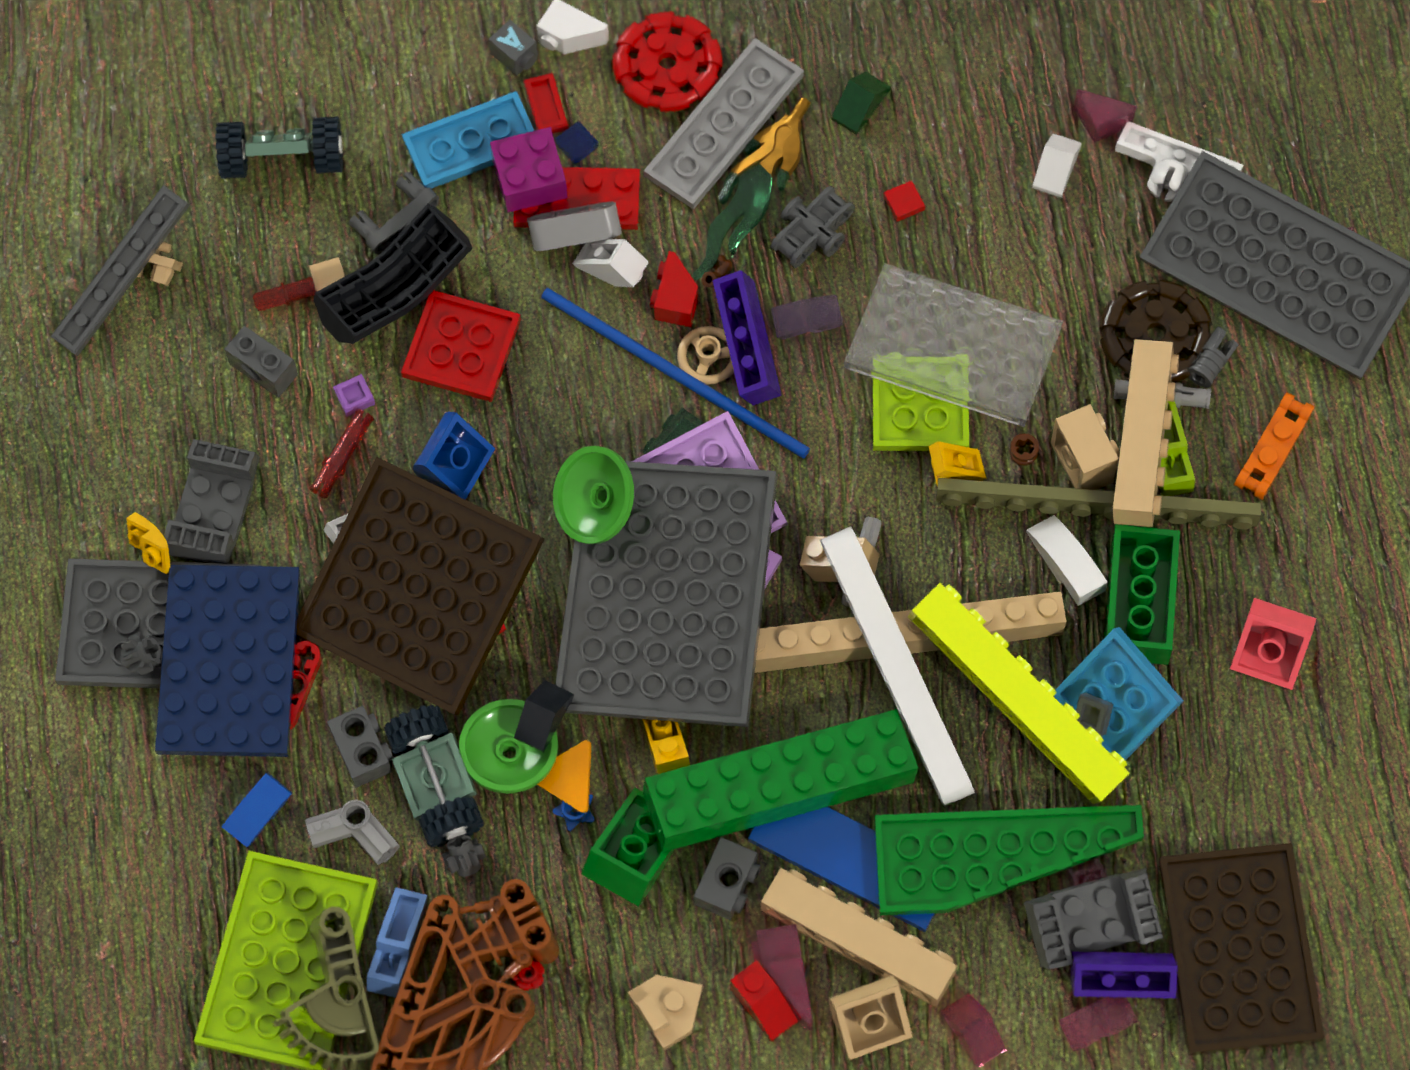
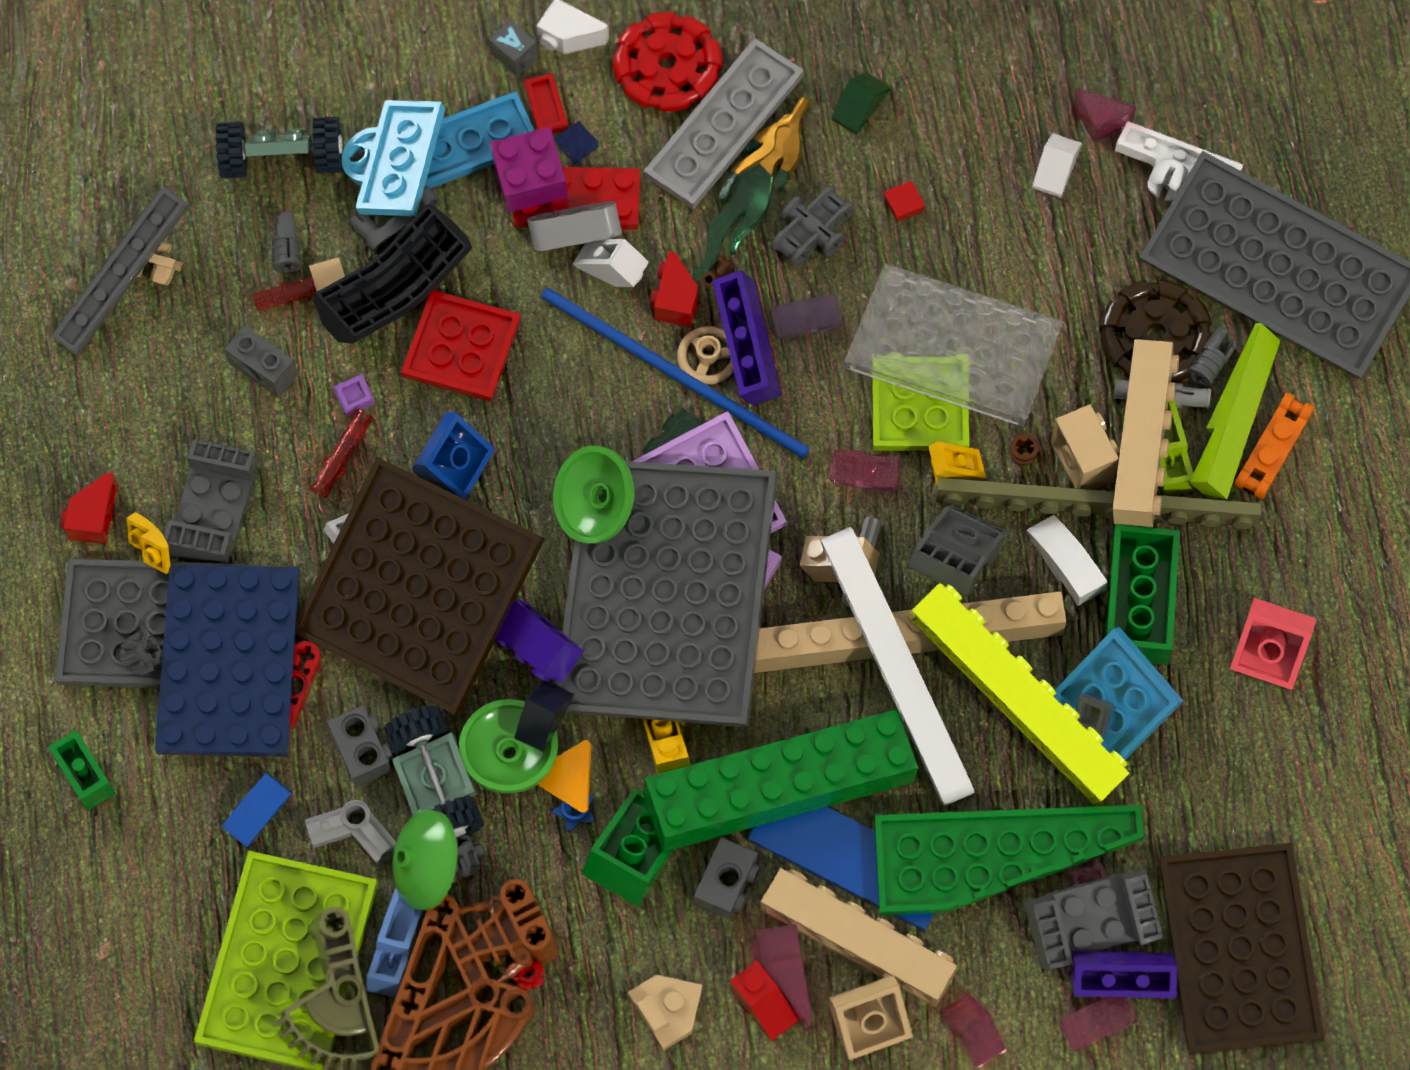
(81, 770): none -> green brick
(91, 511): none -> red slope
(286, 245): none -> dark grey hinge
(394, 157): none -> medium azure plate
(425, 859): none -> bright green dish
(538, 642): none -> dark purple brick
(865, 471): none -> clear pink slope
(957, 548): none -> dark grey plate
(1235, 415): none -> lime slope

